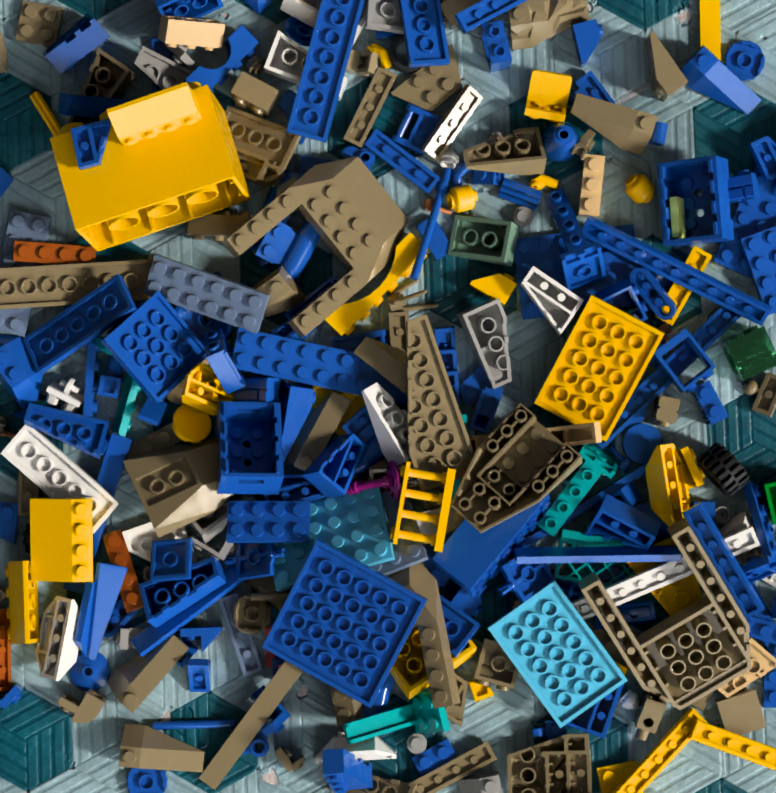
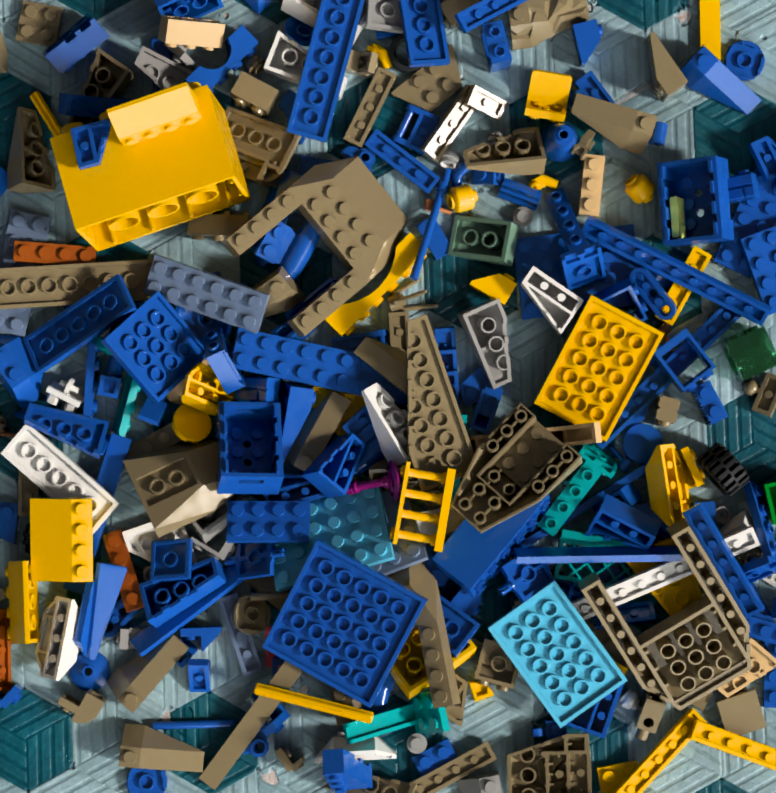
(28, 160): none -> dark tan wedge
(314, 703): none -> yellow axle
(485, 102): none -> plate

